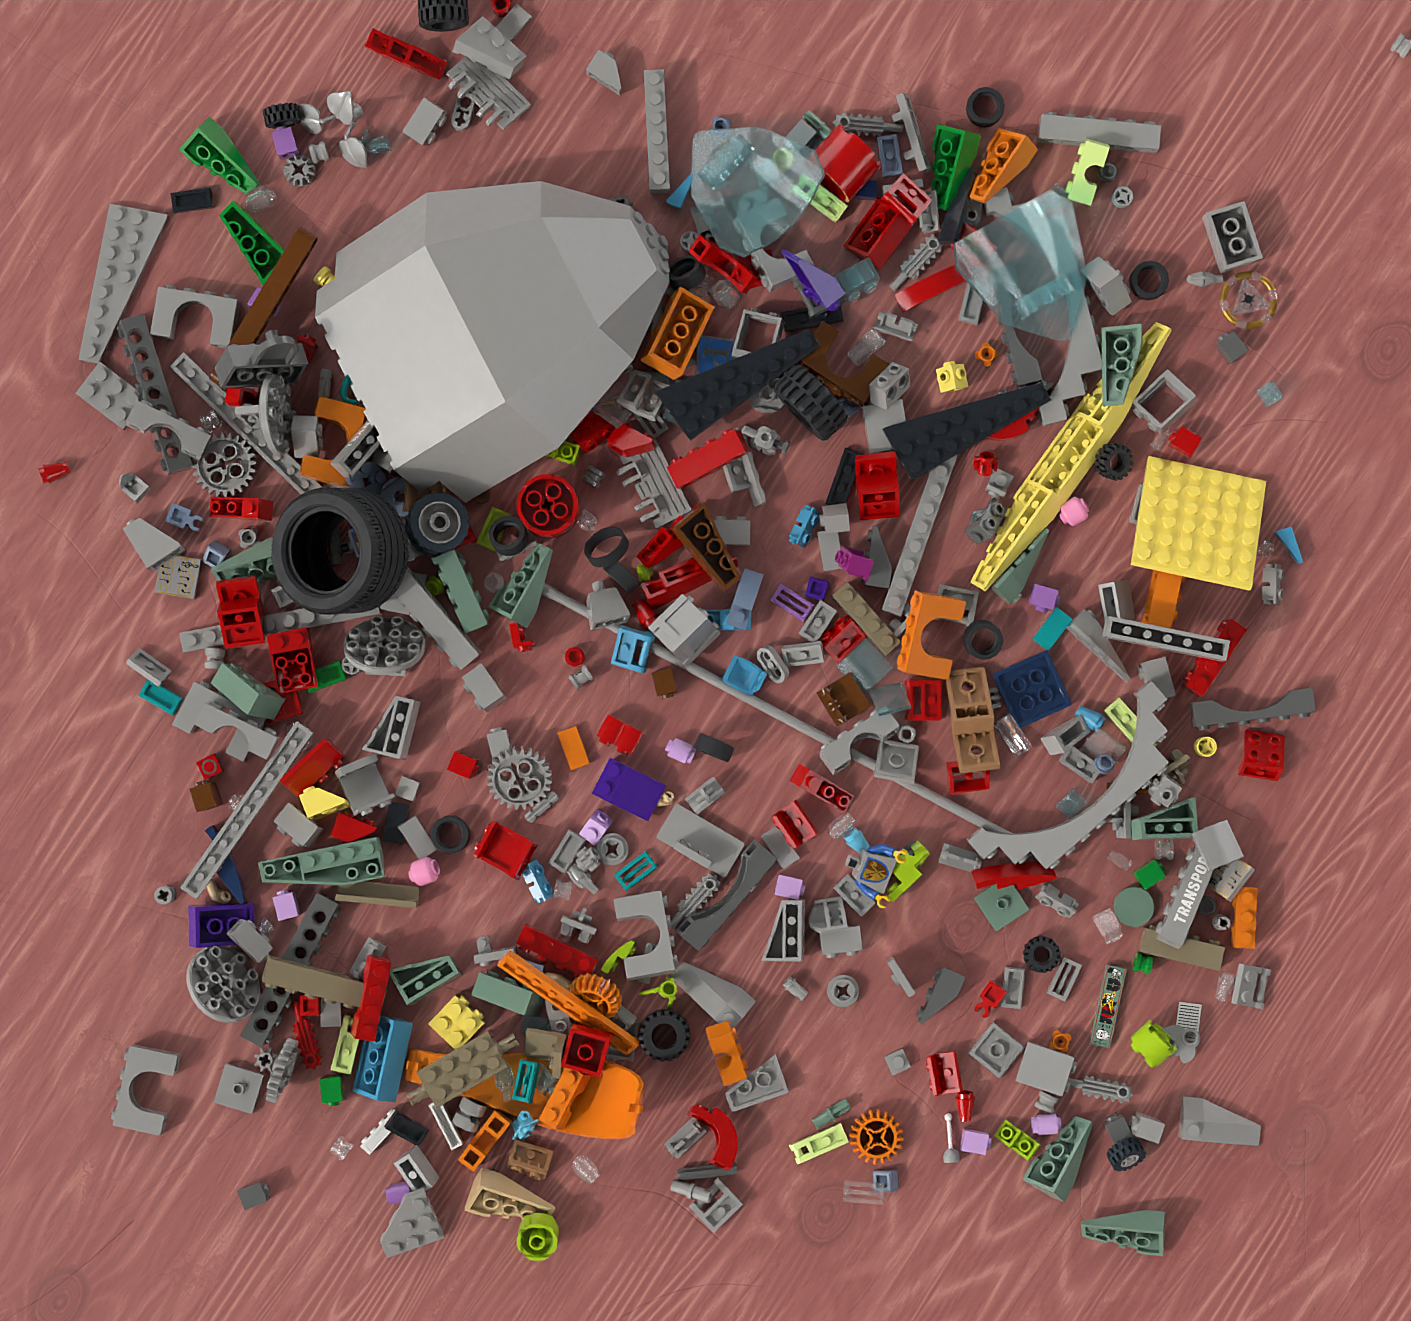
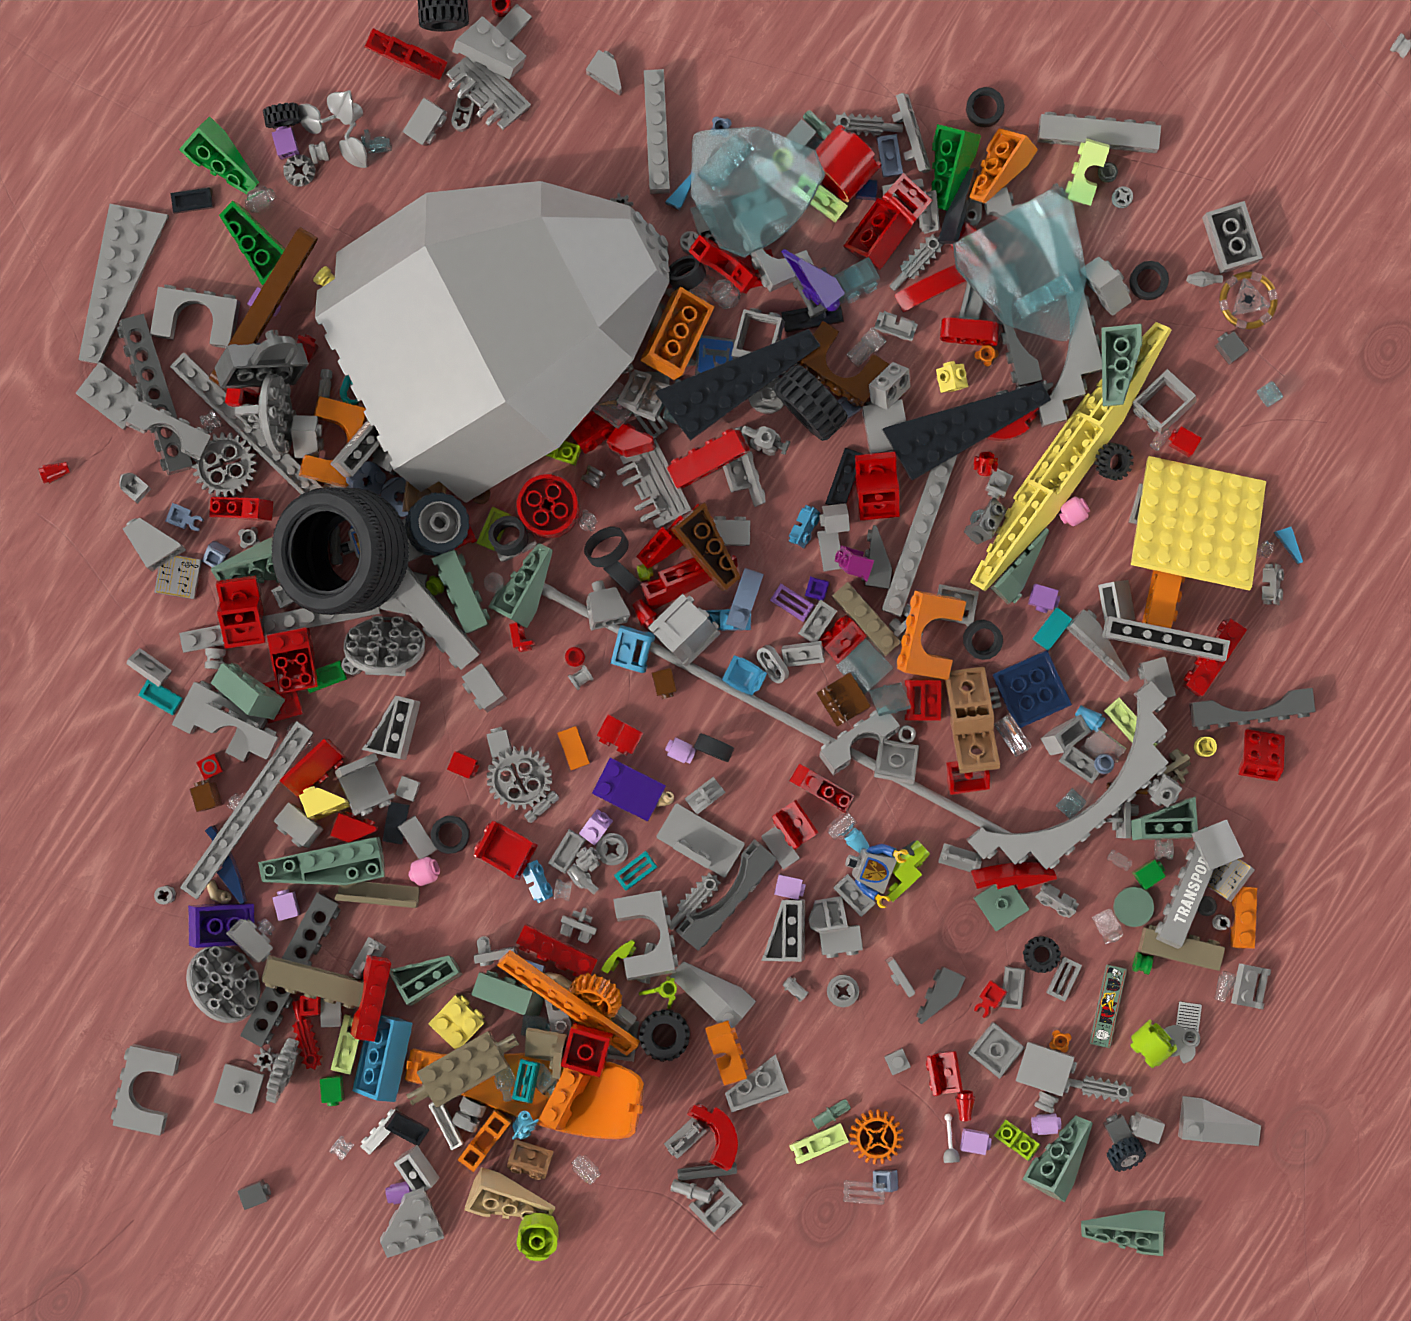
(969, 331): none -> red beam

